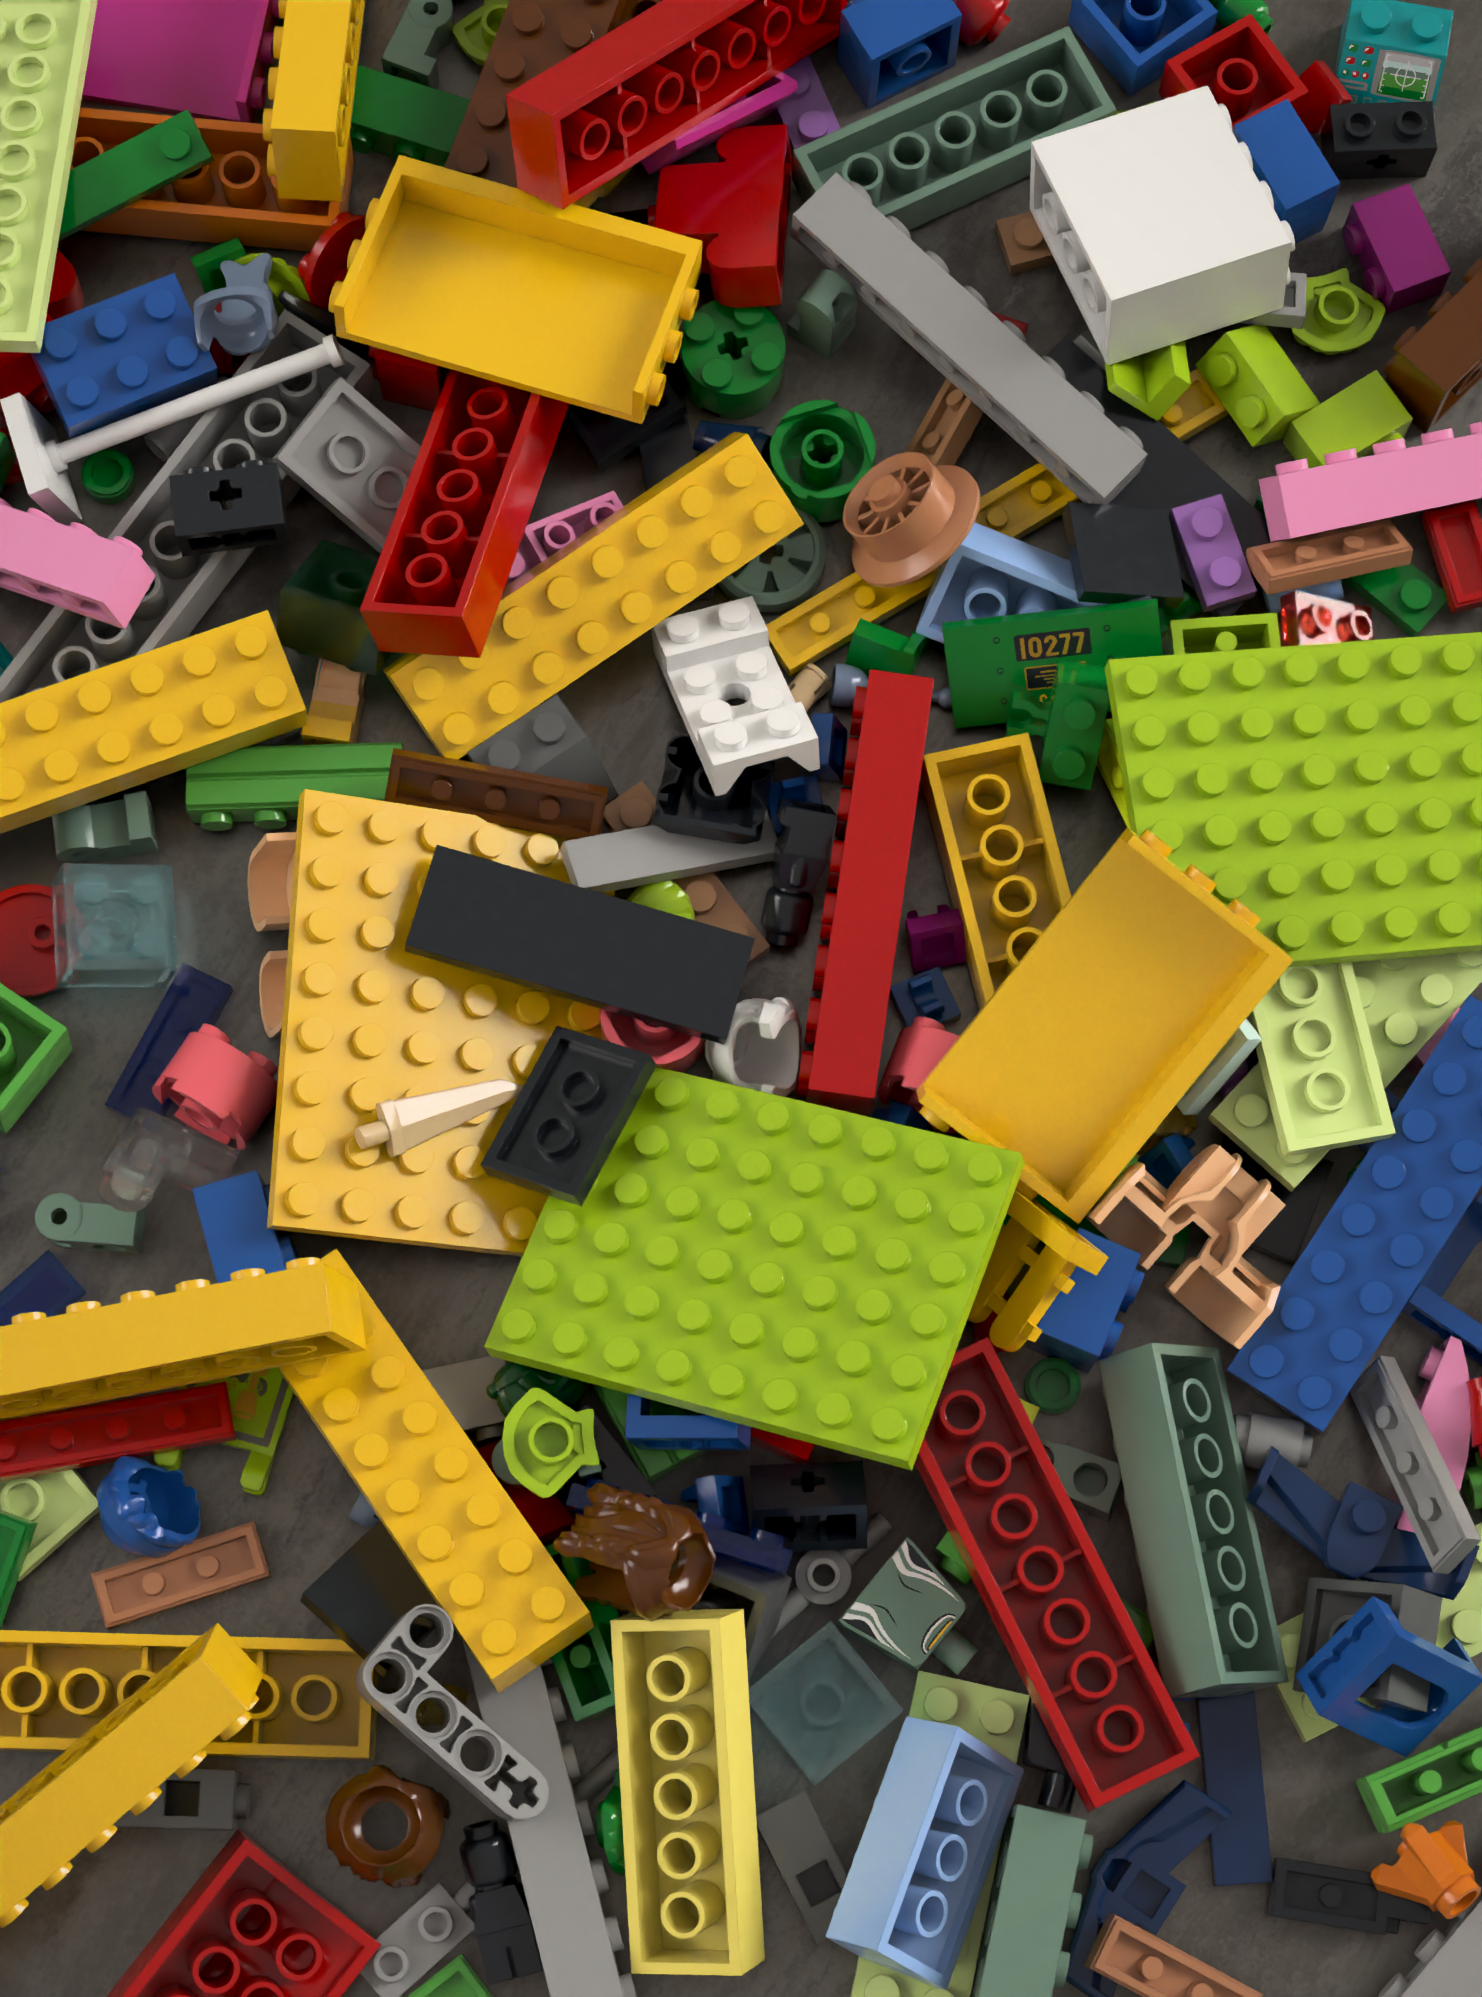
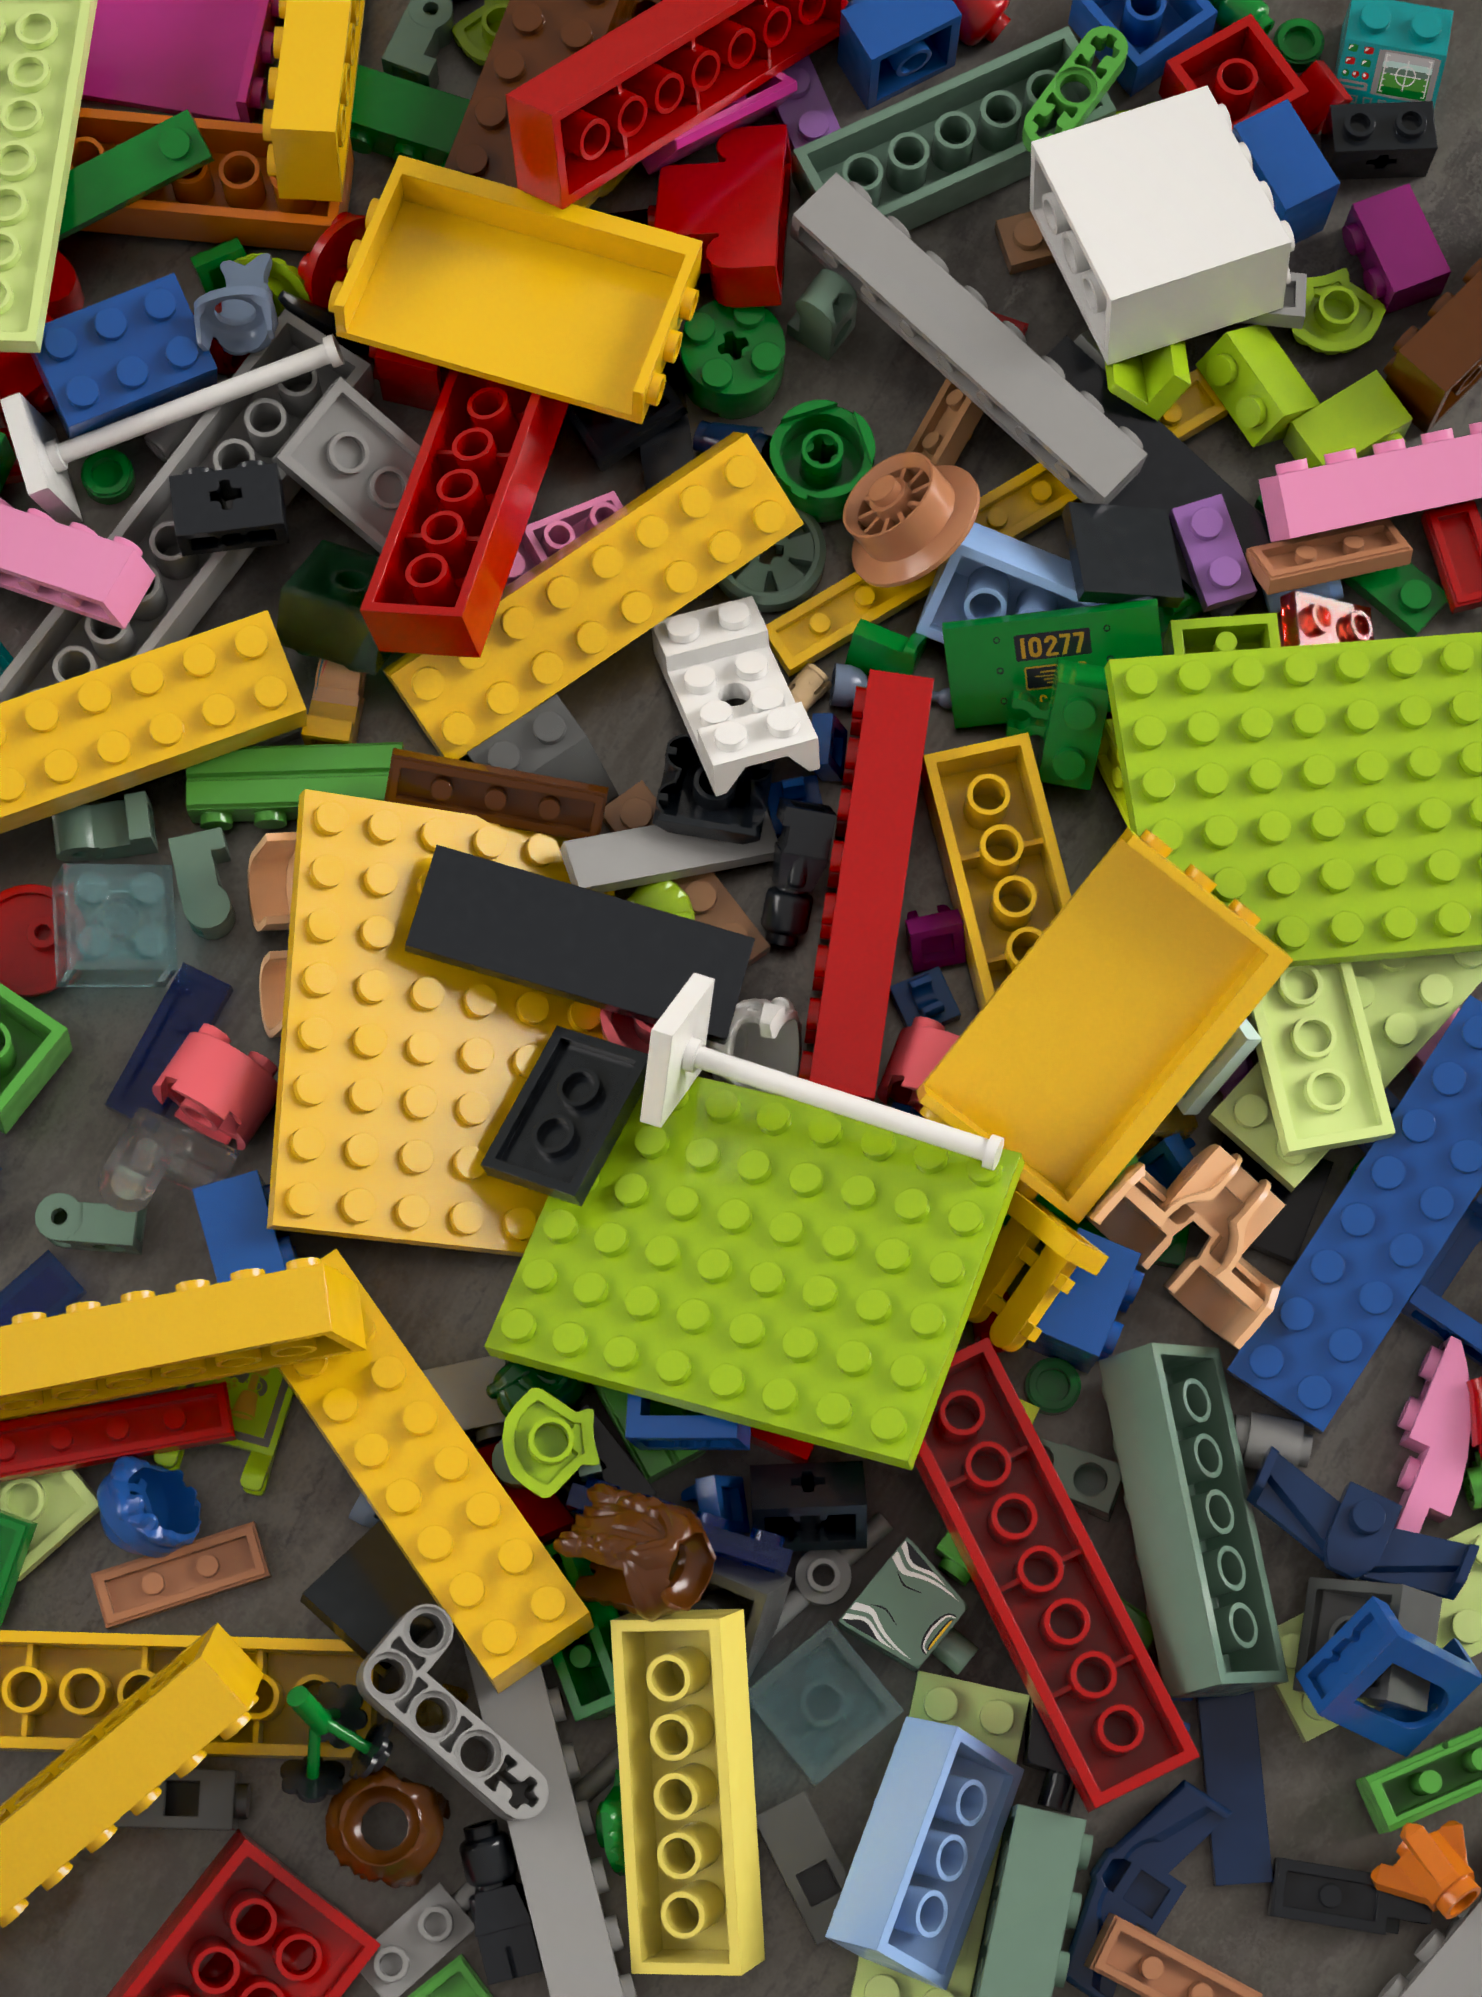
(199, 882): none -> sand green leg
(333, 1717): none -> black plant
(420, 1117): tan bar -> none
(680, 1054): none -> white tile
(1078, 70): none -> bright green beam
(1299, 43): none -> green tile
(1414, 1465): light grey tile -> none

